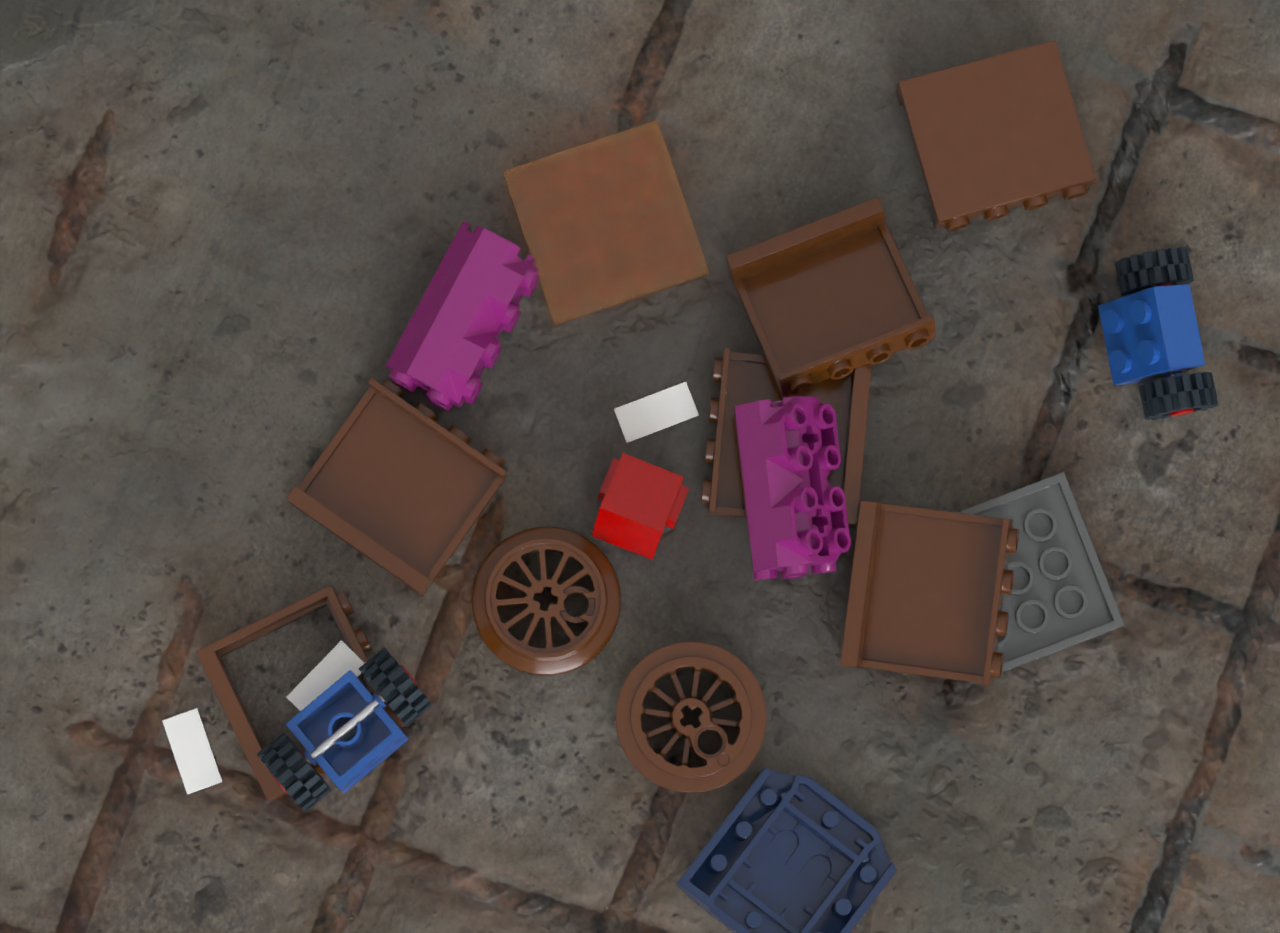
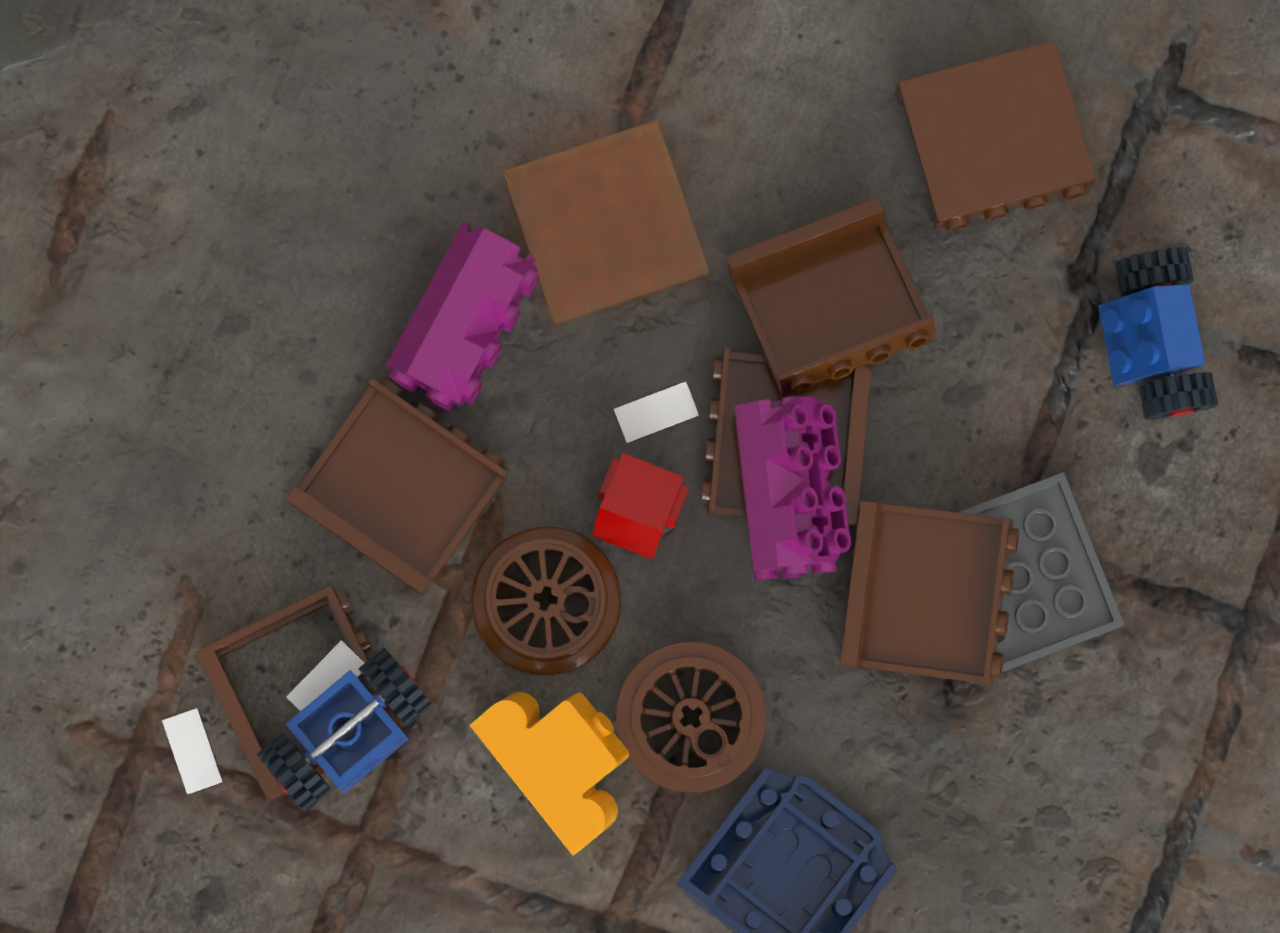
(557, 761): none -> light orange brick

